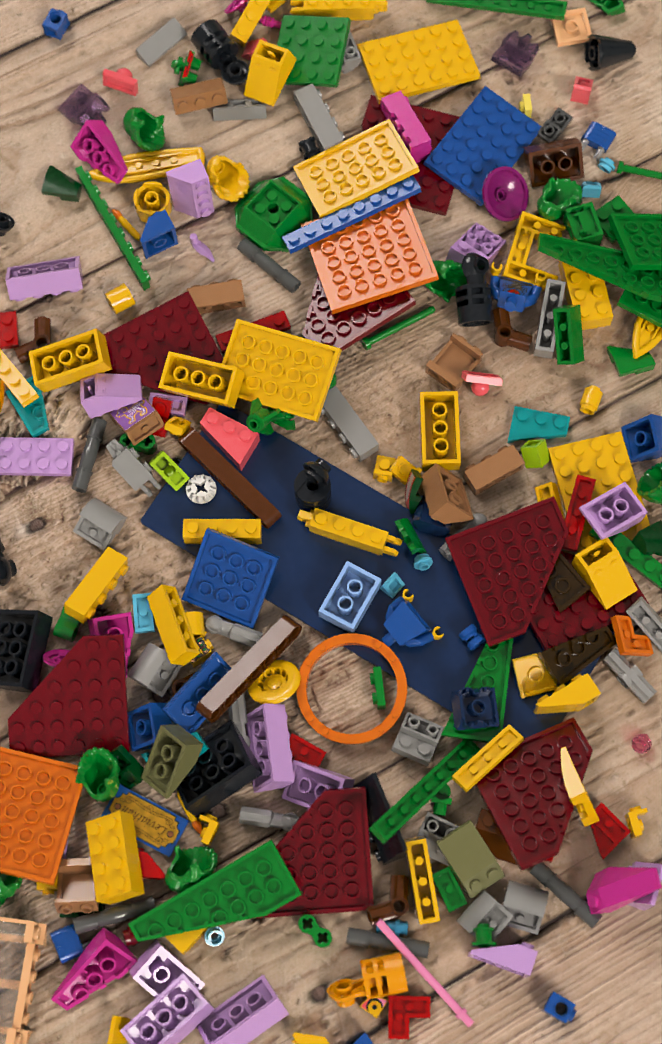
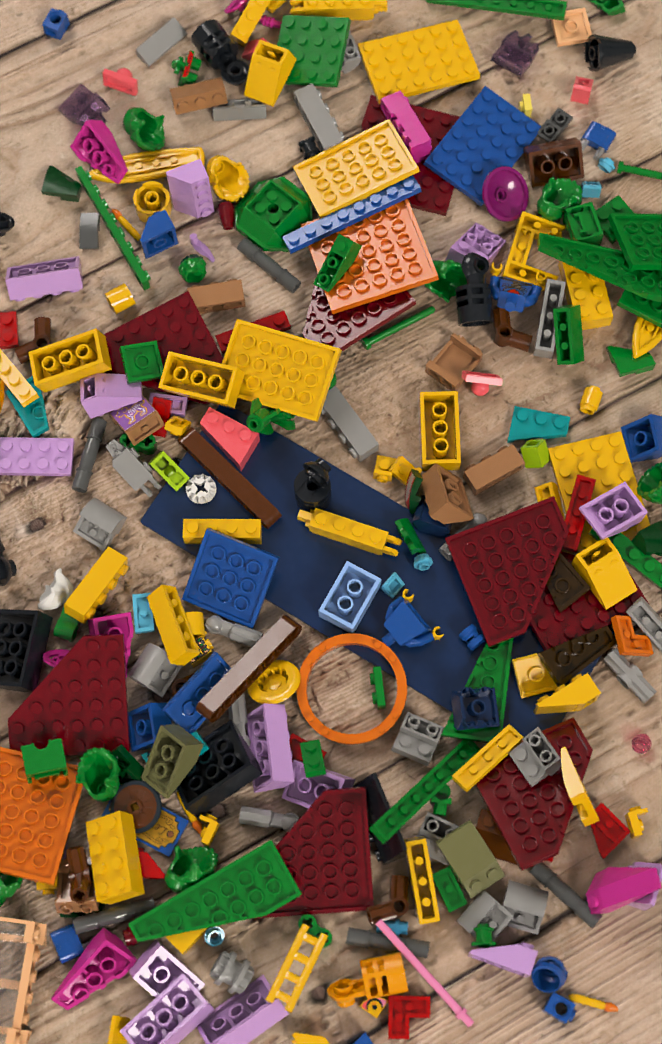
(44, 762): none -> green piece
(56, 592): none -> white hair
(79, 875): none -> reddish brown piece
(89, 231): none -> dark grey slope
(141, 362): none -> green plate
(147, 800): none -> reddish brown wheel
(192, 268): none -> green piece
(226, 213): none -> dark red cone
(232, 972): none -> light grey piece
(284, 972): none -> yellow bar
(312, 758): none -> green plate
(337, 262): none -> green slope
(536, 757): none -> light grey brick
(549, 974): none -> blue helmet
(607, 1006): none -> yellow piece

